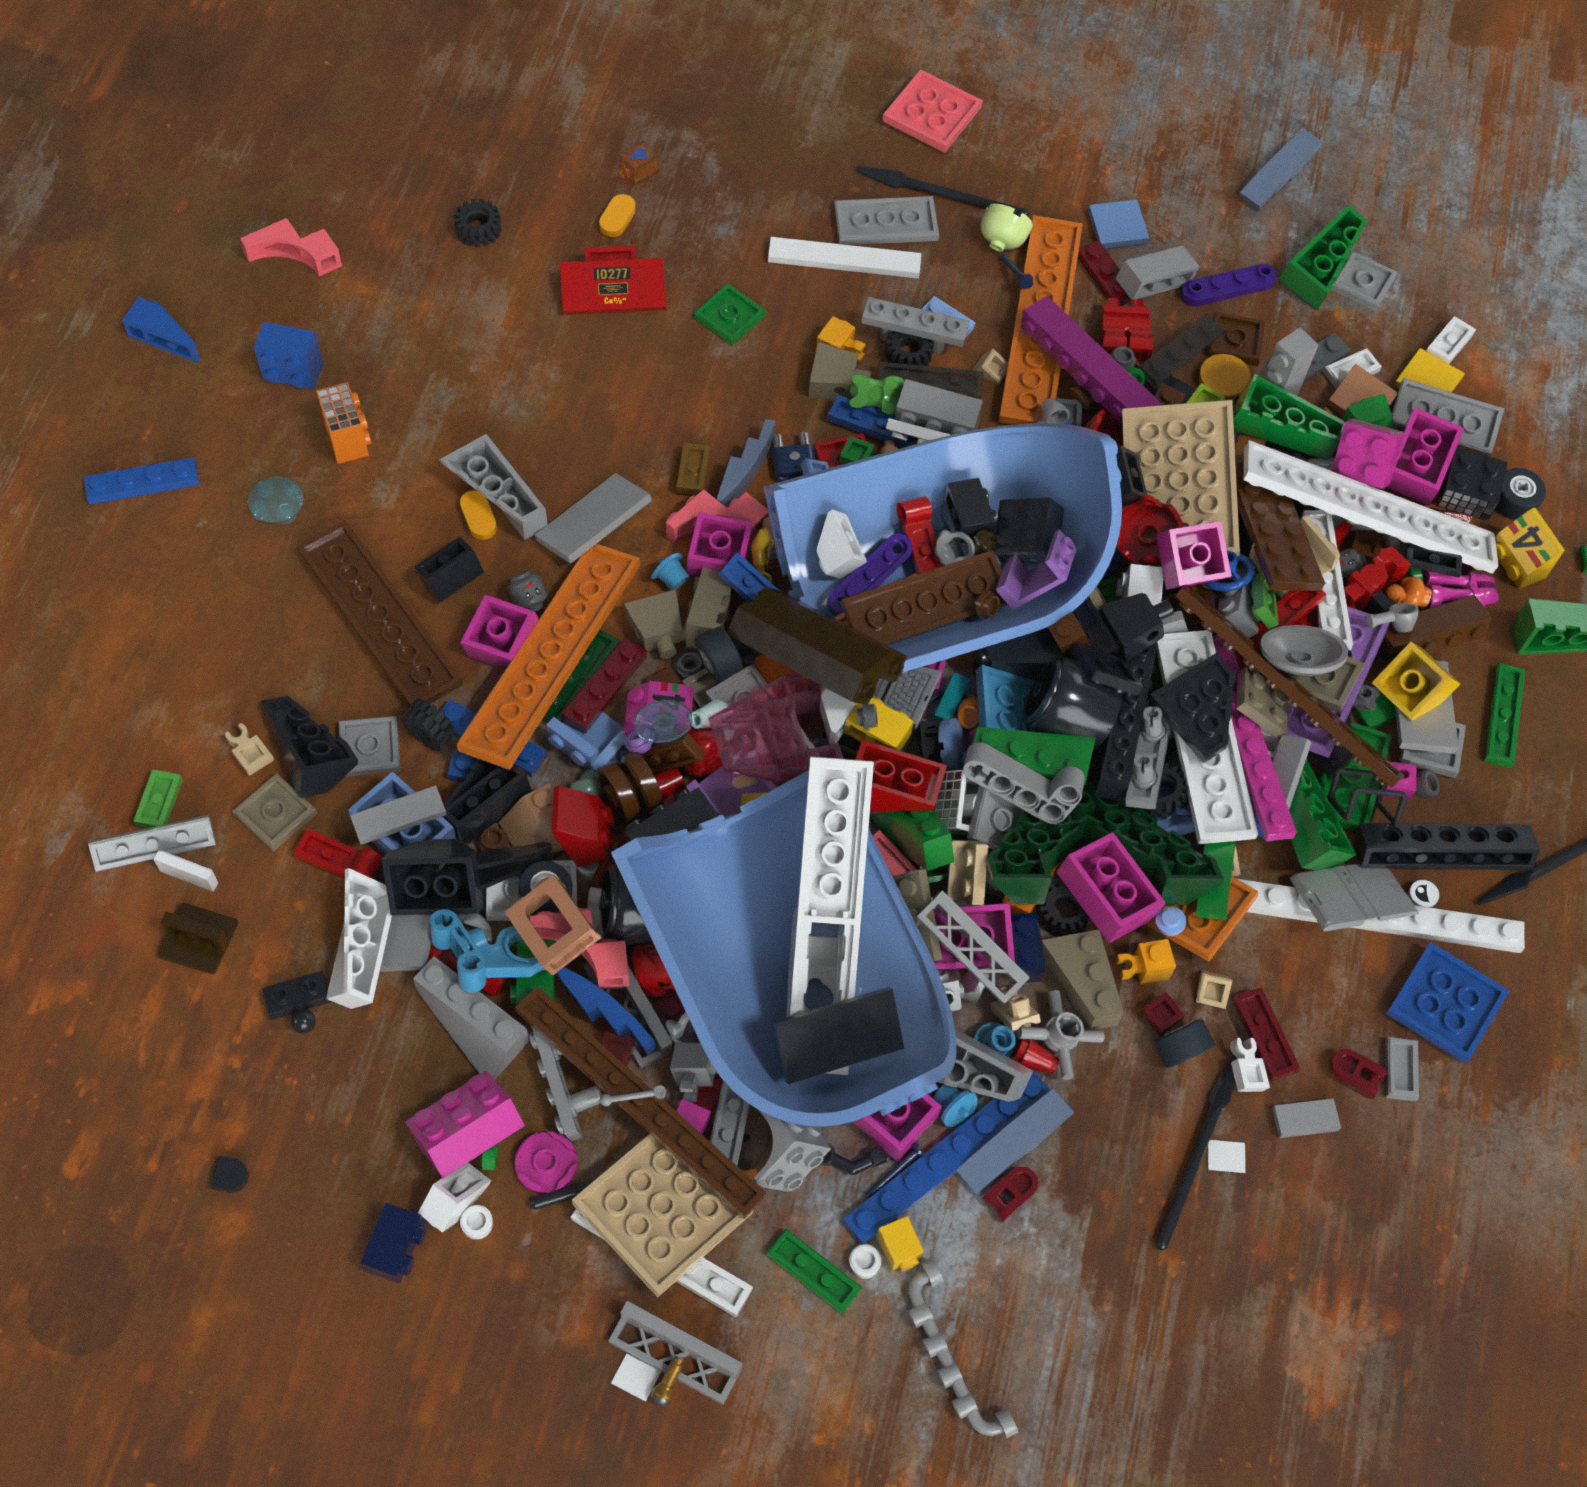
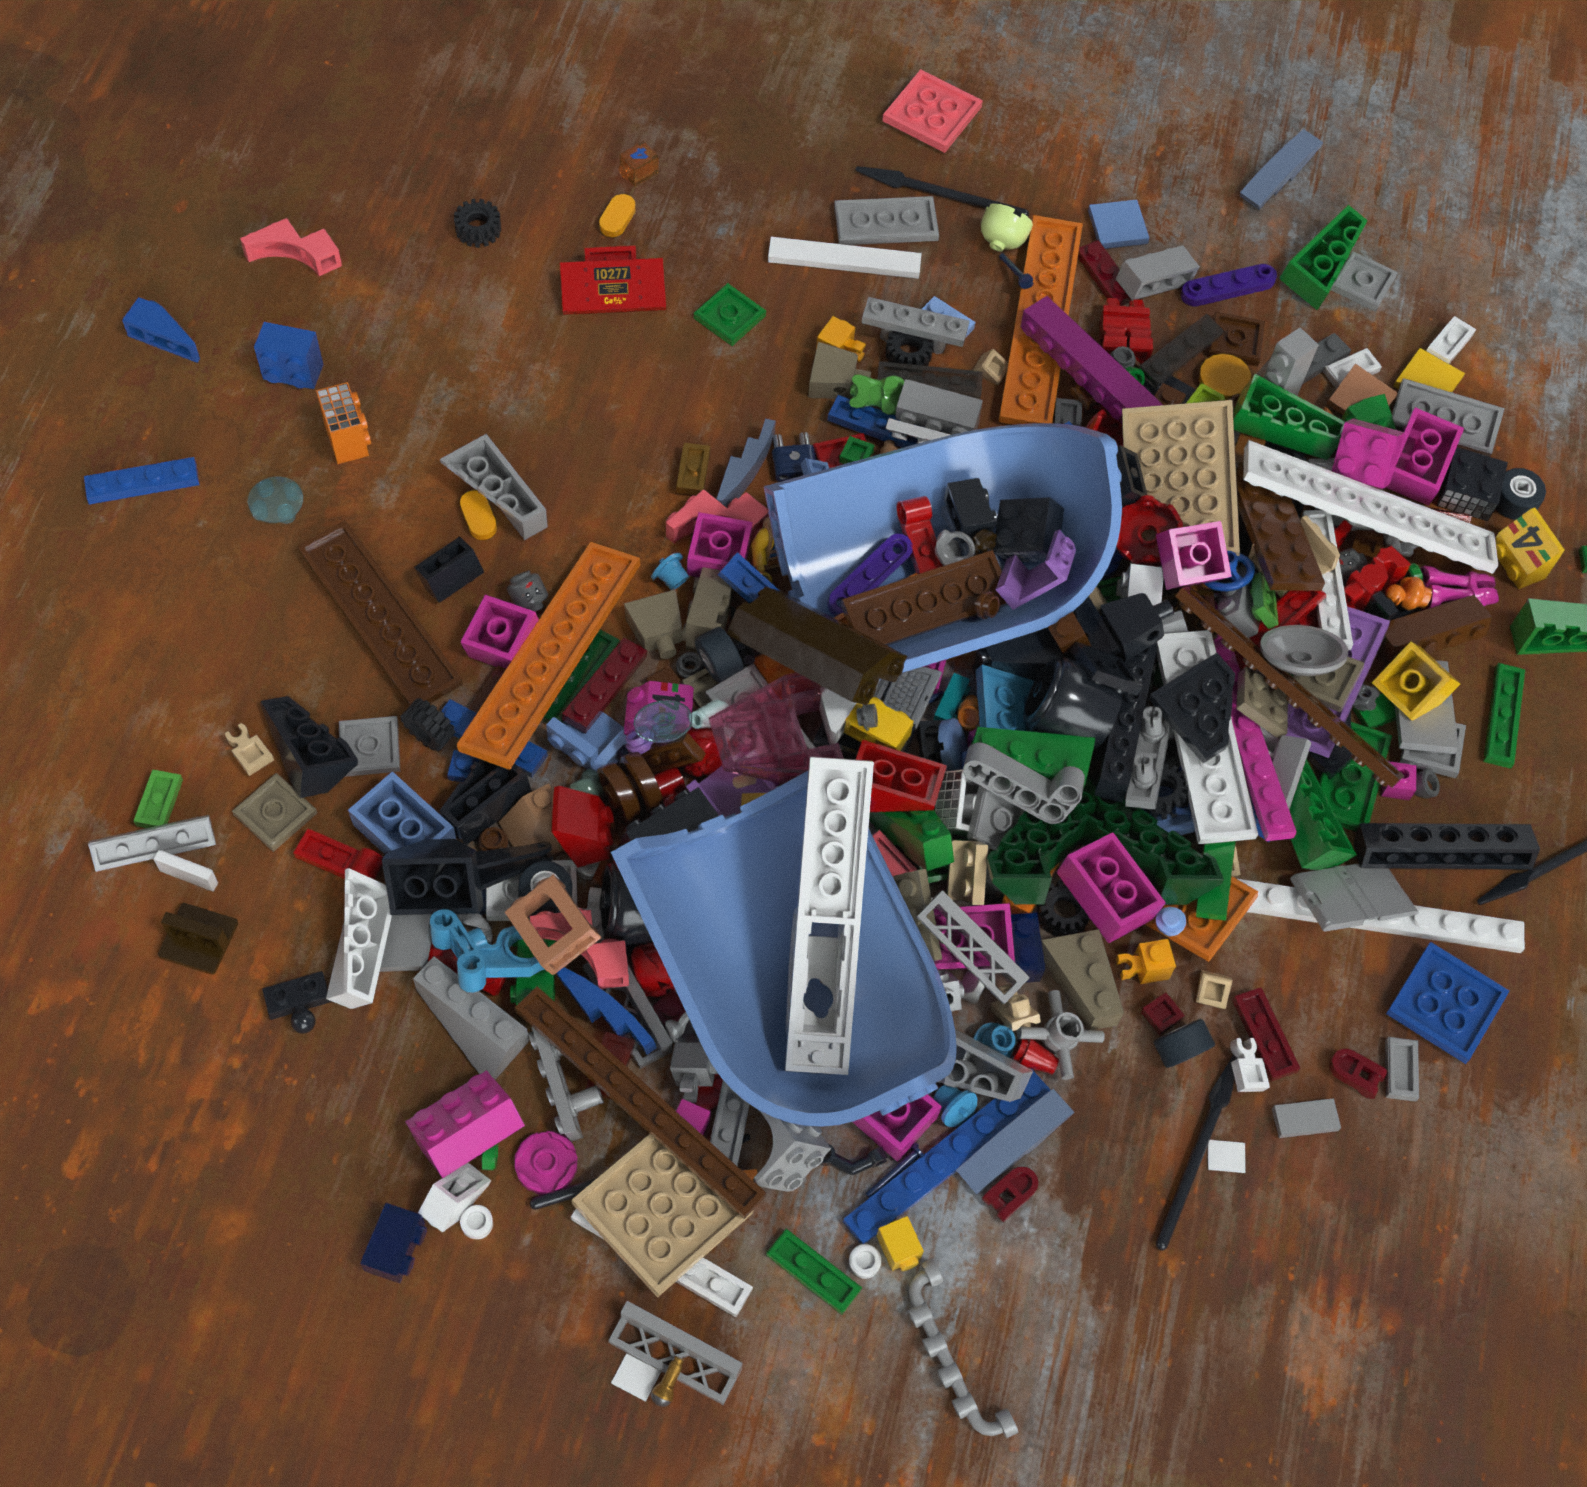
(229, 1175): black tile -> none
(398, 815): light grey tile -> none
(593, 518): light grey tile -> none
(659, 1092): light grey hinge -> none
(838, 546): white slope -> none
(838, 1035): black tile -> none
(1054, 412): light grey bar -> none
(1379, 792): black piece -> none
(1401, 615): light grey bar -> none
(1423, 893): white tile -> none
(1433, 560): black slope -> none

